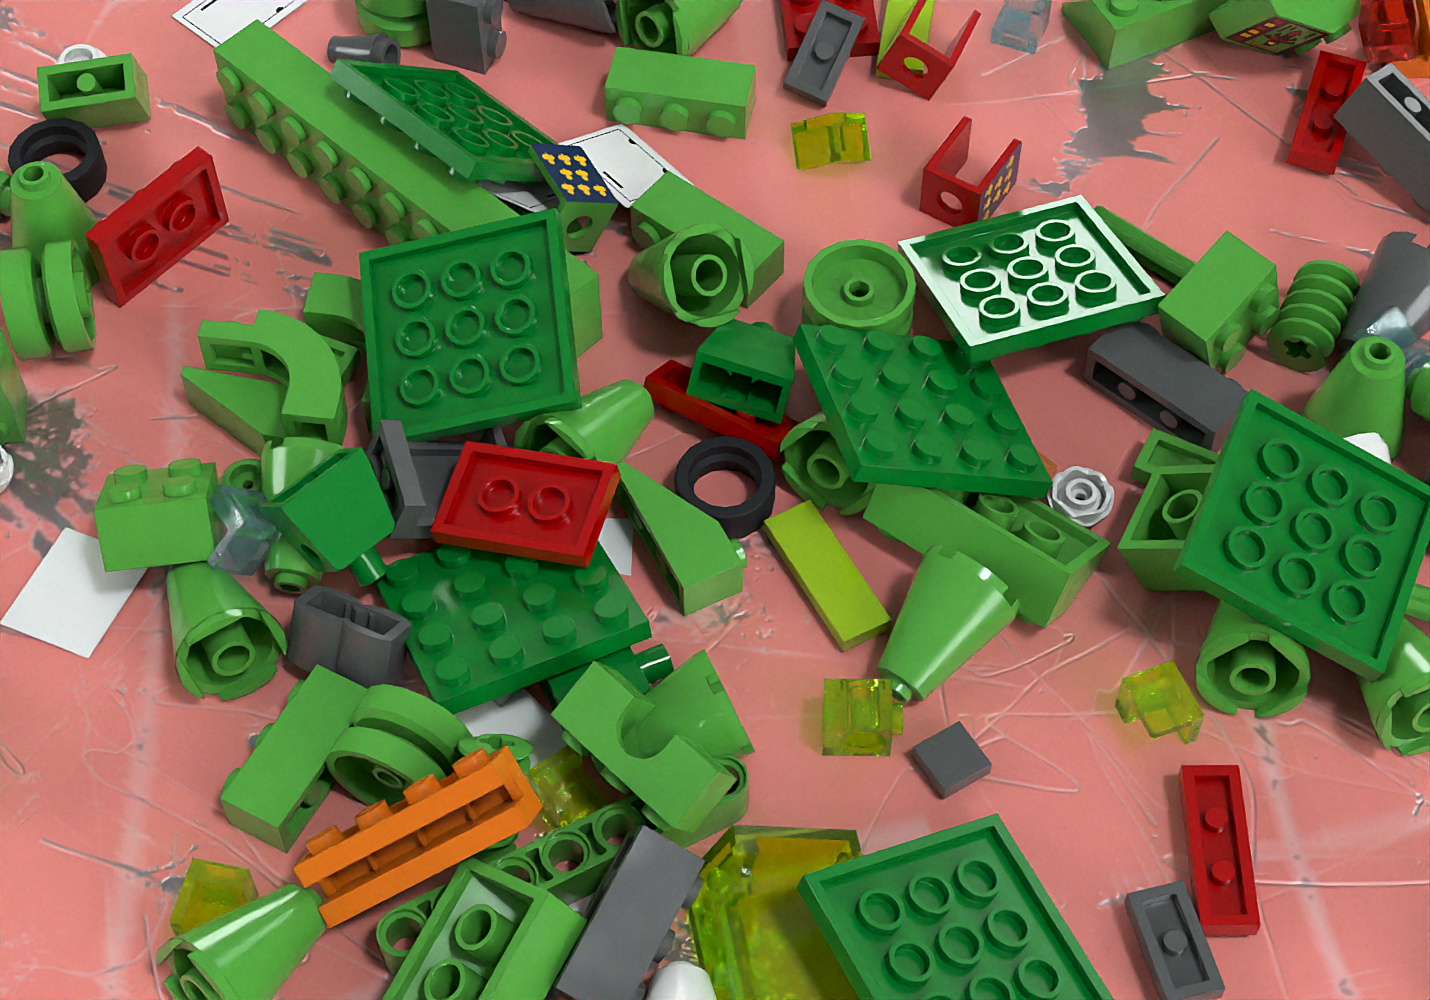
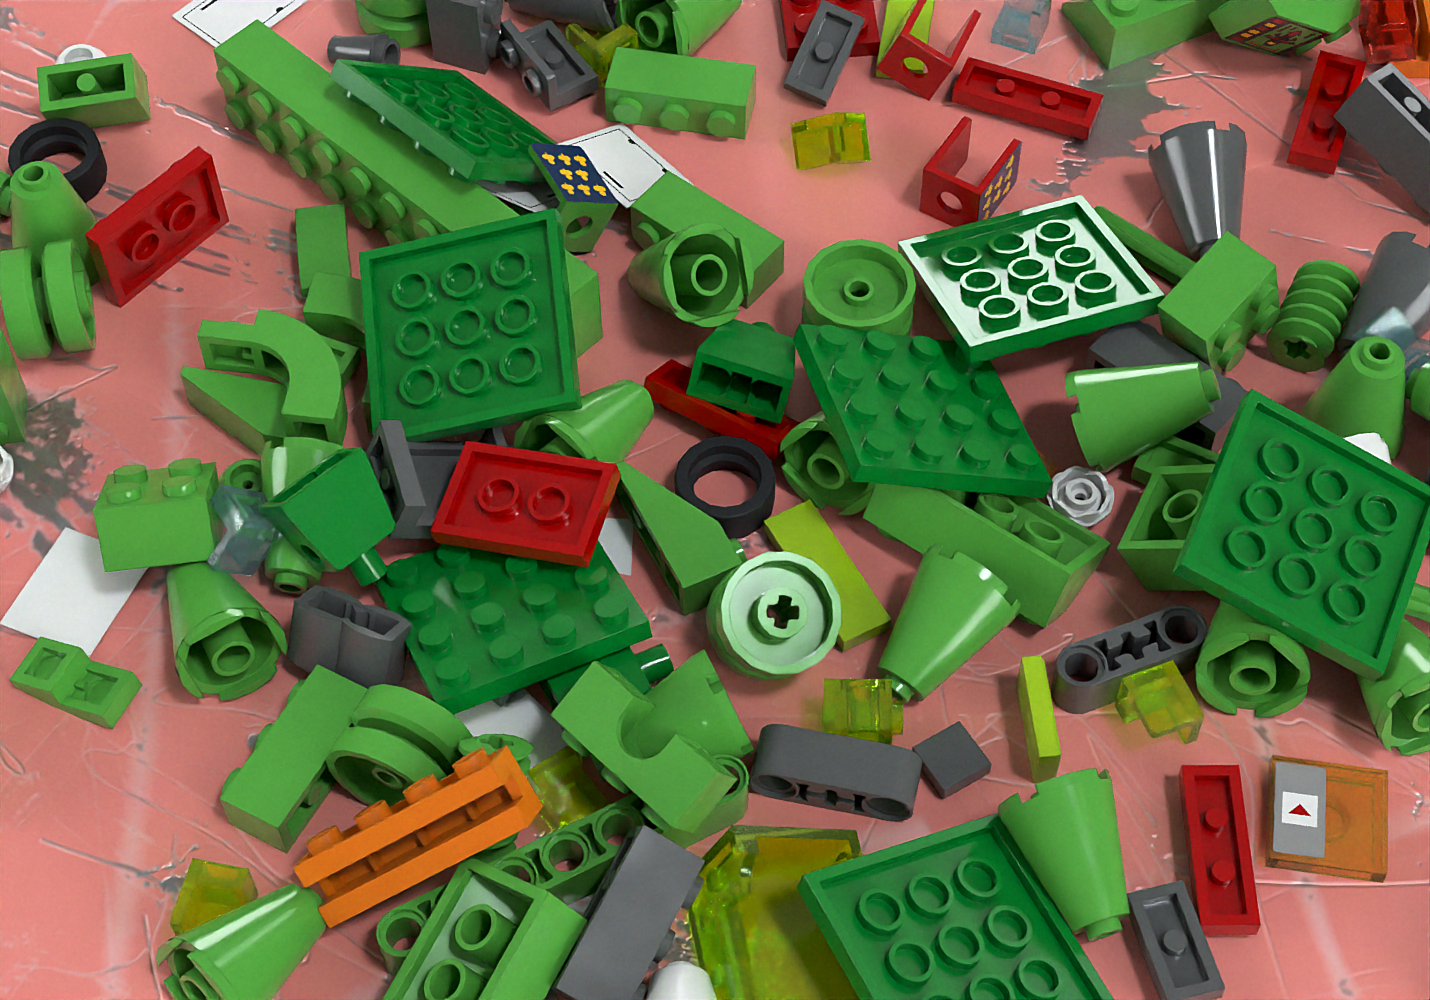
(74, 683): none -> bright green slope
(322, 242): none -> bright green slope
(547, 63): none -> dark grey bracket
(600, 48): none -> clear neon green panel
(805, 609): none -> wheel
(836, 772): none -> dark grey beam
(1027, 98): none -> red plate
(1038, 718): none -> lime tile
(1074, 848): none -> bright green cone
(1123, 652): none -> dark grey beam
(1137, 407): none -> bright green cone
(1202, 181): none -> dark grey cone
(1327, 819): none -> clear yellow tile

